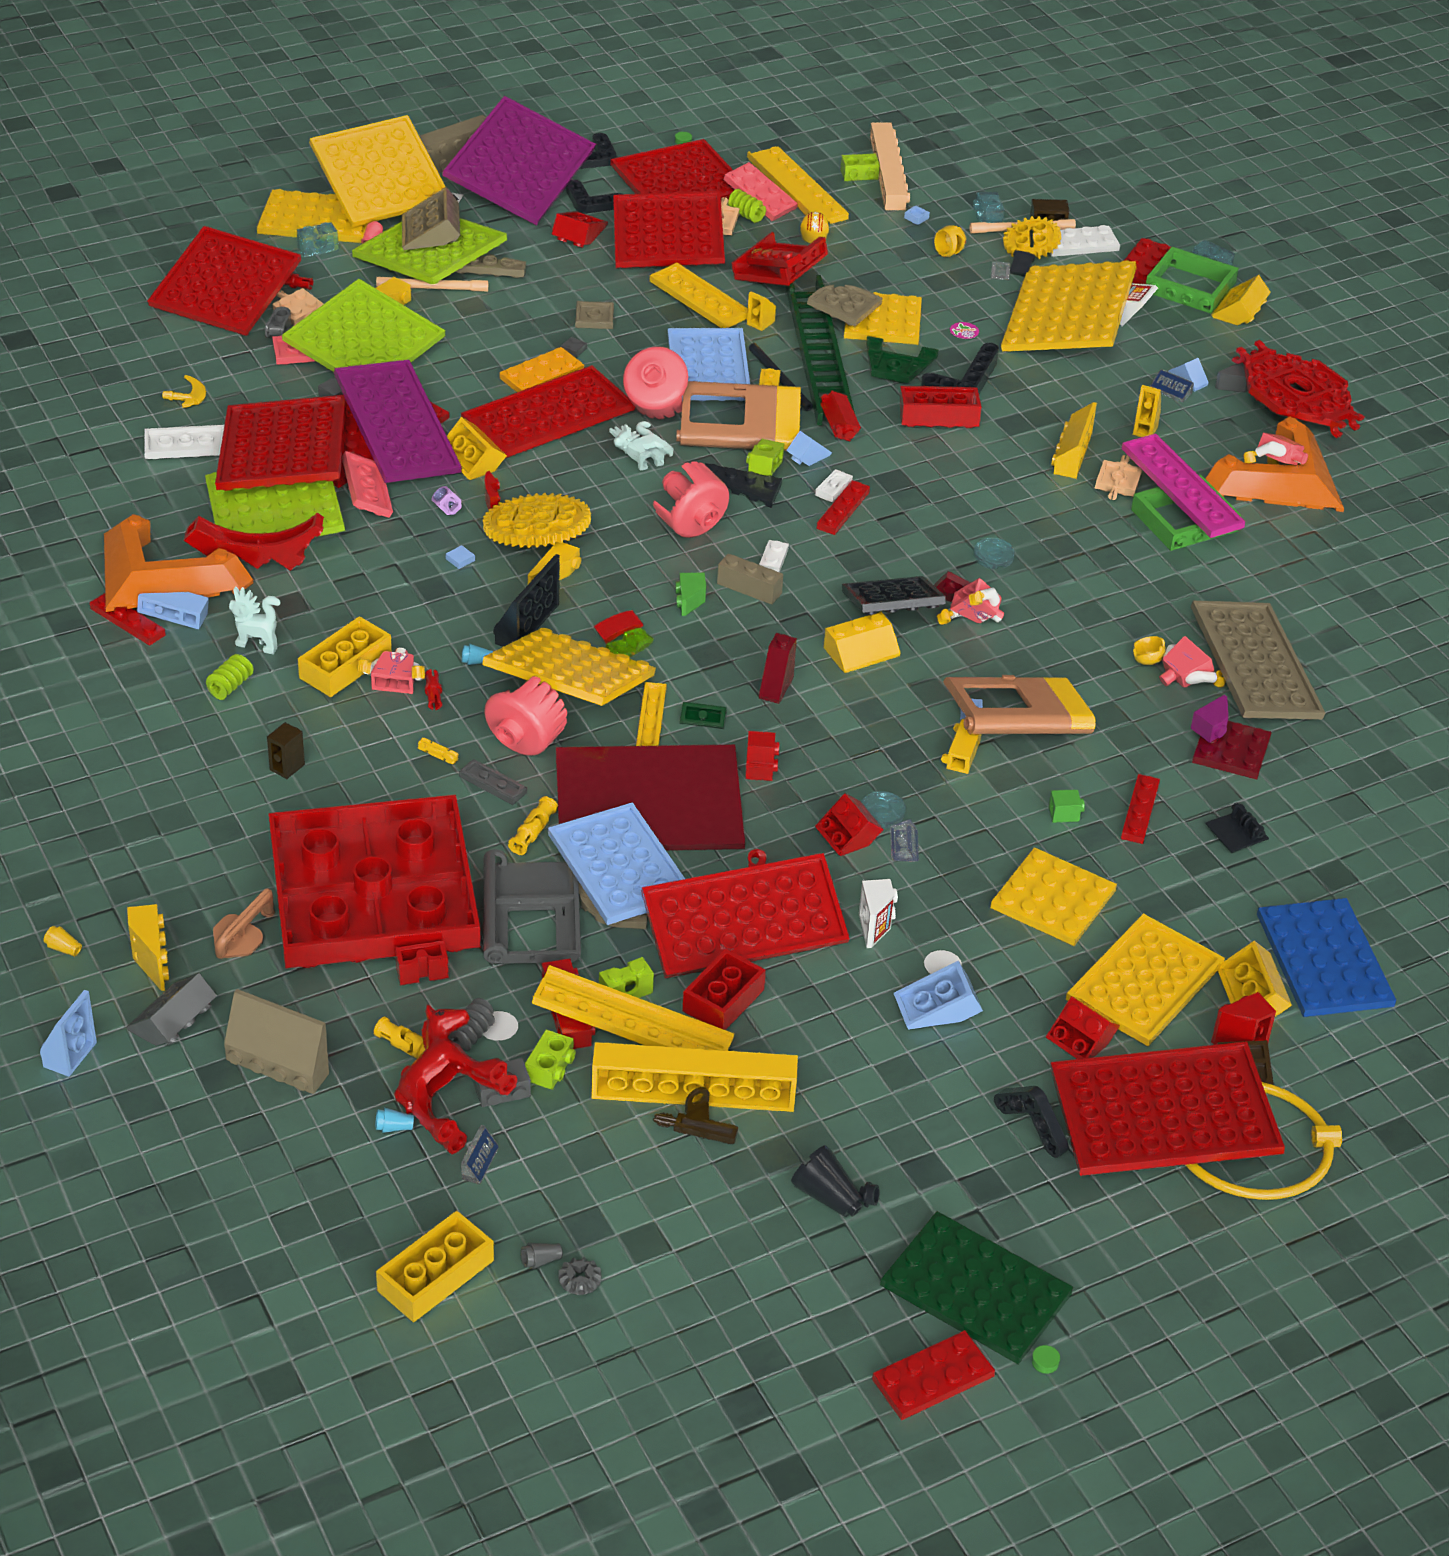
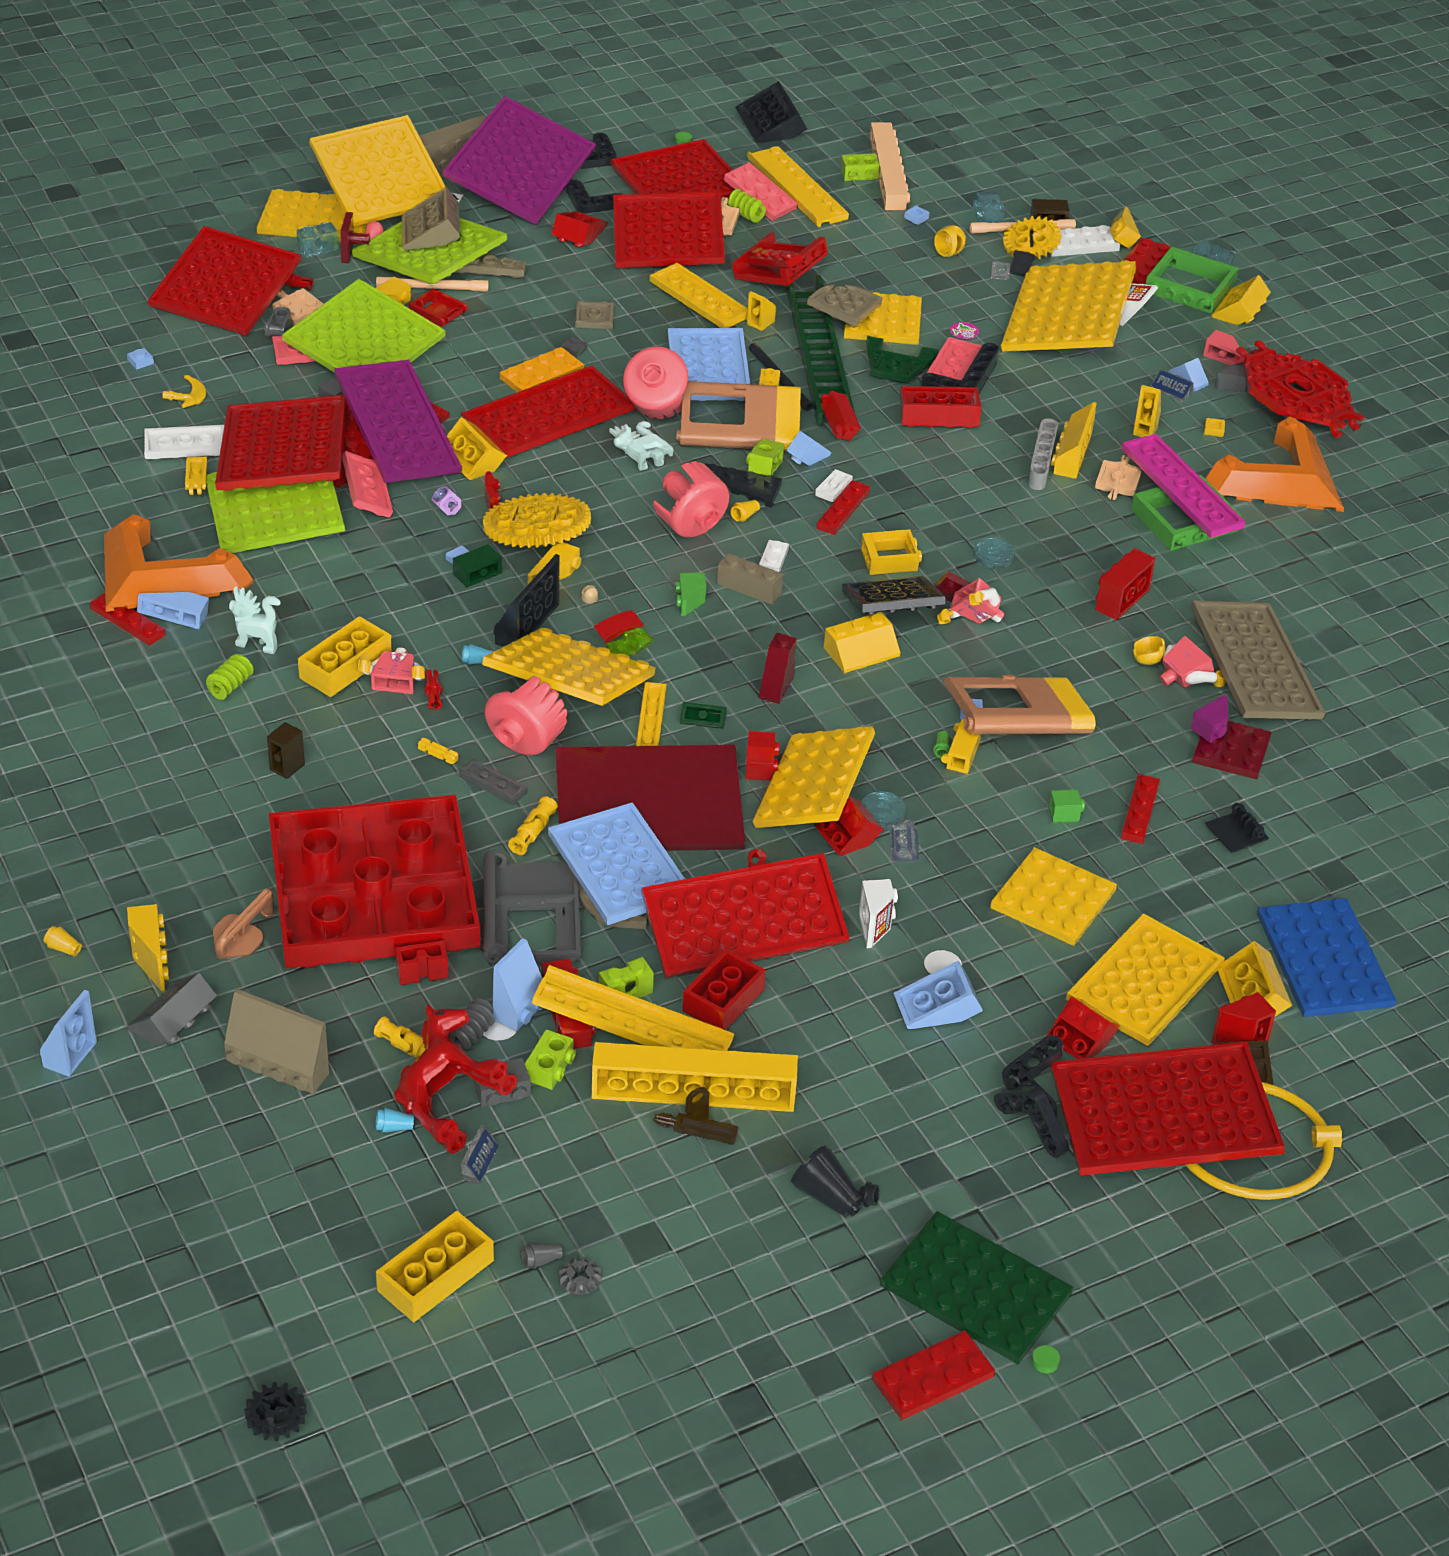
(140, 358): none -> light blue plate
(196, 474): none -> yellow hinge
(276, 1411): none -> black gear
(284, 547): red arch -> none
(349, 238): none -> dark red tile
(441, 311): none -> red container
(477, 565): none -> dark green brick
(514, 986): none -> light blue slope
(589, 594): none -> tan hinge
(743, 510): none -> yellow cone
(771, 115): none -> black slope
(814, 226): yellow helmet -> none
(814, 777): none -> yellow plate
(887, 541): none -> yellow window
(942, 744): none -> bright green pin
(954, 358): none -> coral plate
(1027, 1073): none -> black beam
(1043, 454): none -> light grey beam
(1124, 228): none -> yellow slope
(1125, 583): none -> red brick
(1214, 427): none -> yellow tile
(1221, 347): none -> coral slope
(1277, 449): torso -> none

